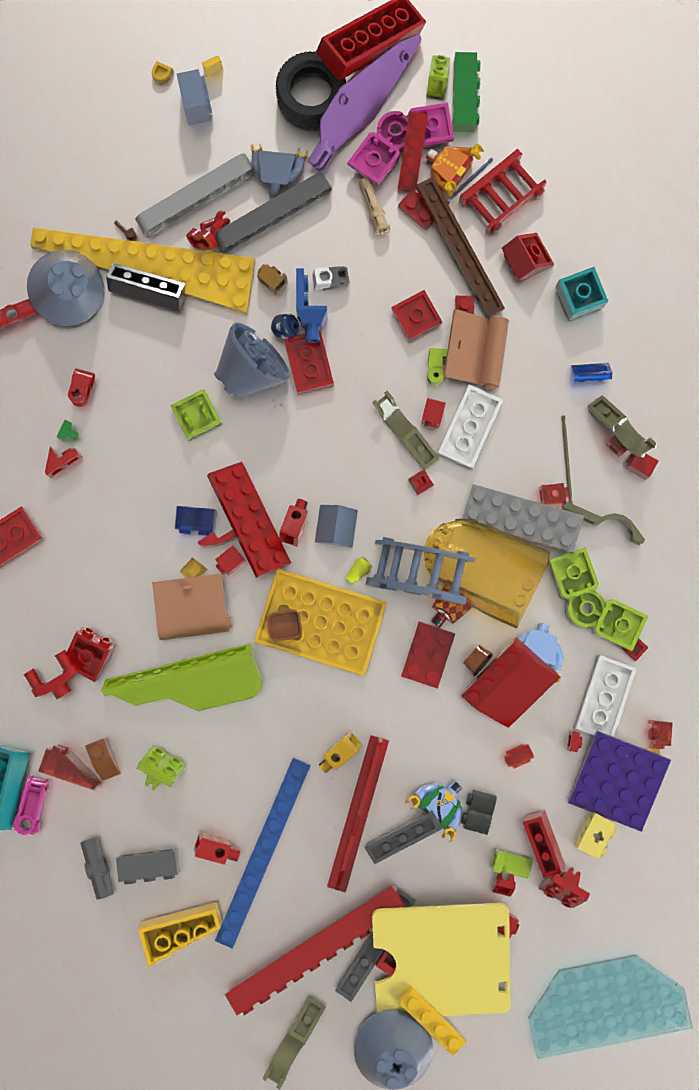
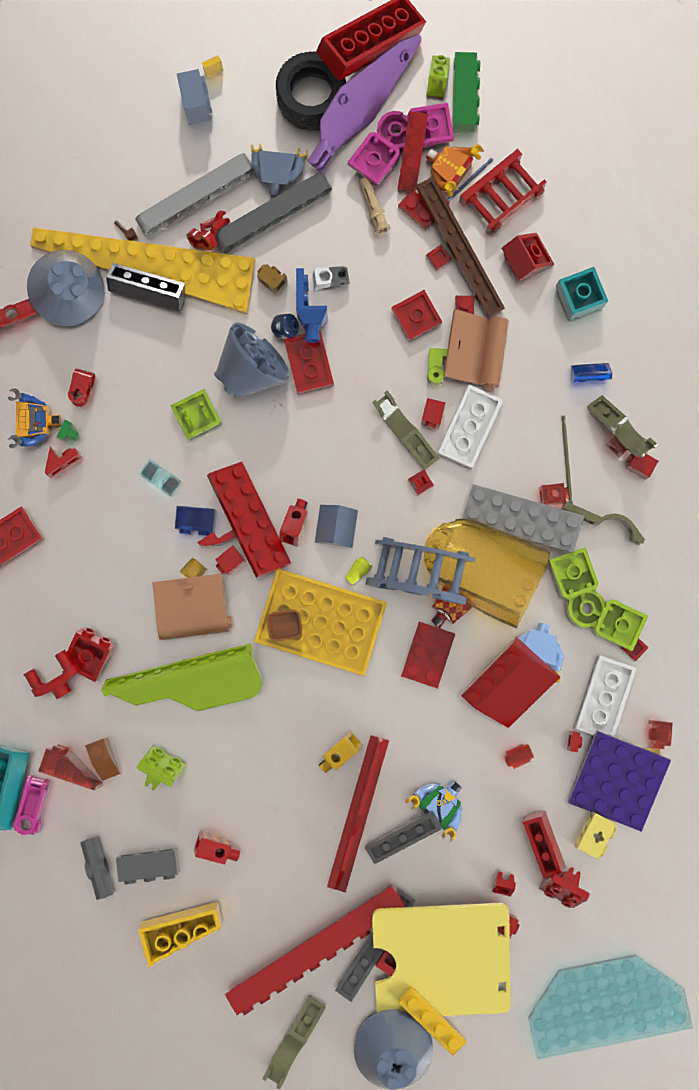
(32, 420): none -> torso
(159, 477): none -> clear light blue slope
(161, 73): yellow tile -> none
(262, 853): blue plate -> none
(439, 257): none -> red tile
(477, 659): dark orange piece -> none
(479, 811): pearl dark grey brick -> none
(511, 863): lime bracket -> none

